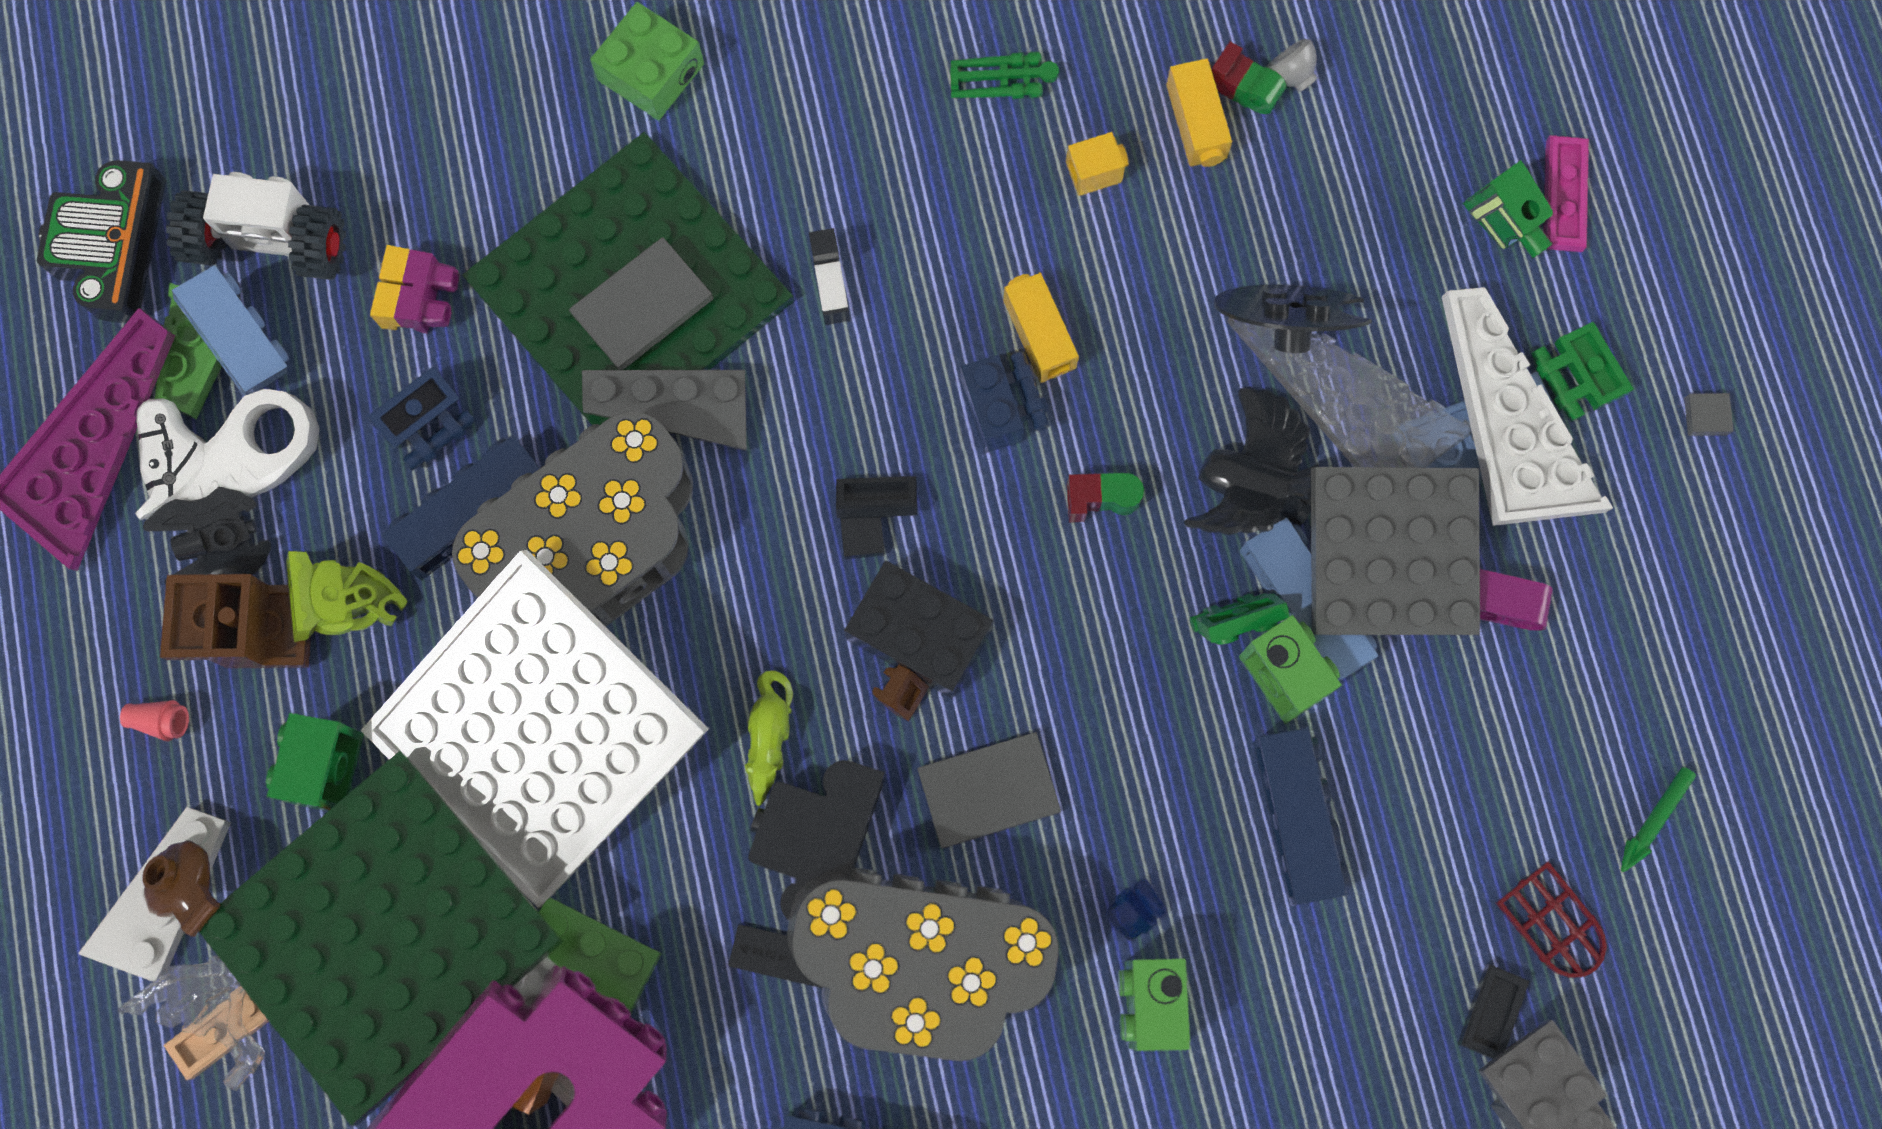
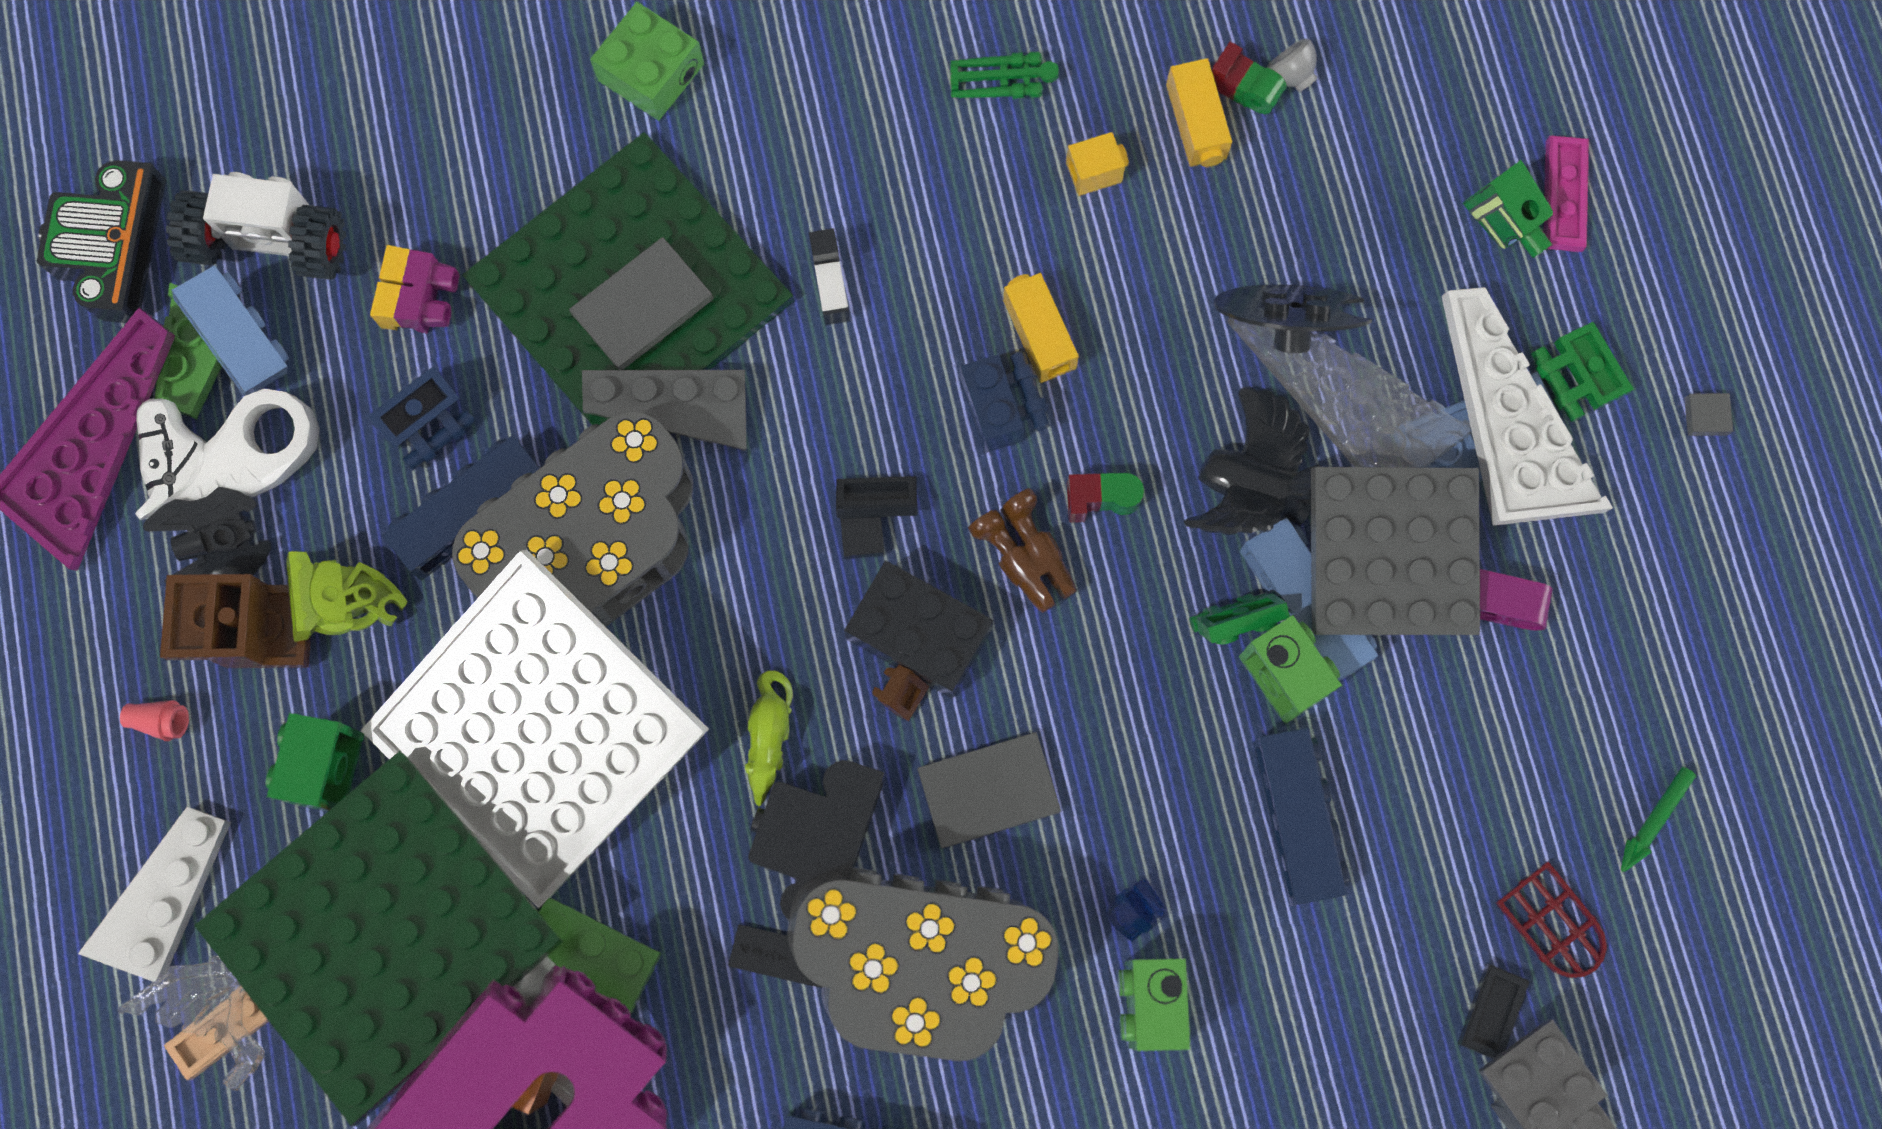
(179, 886): reddish brown animal -> none
(1026, 563): none -> reddish brown piece

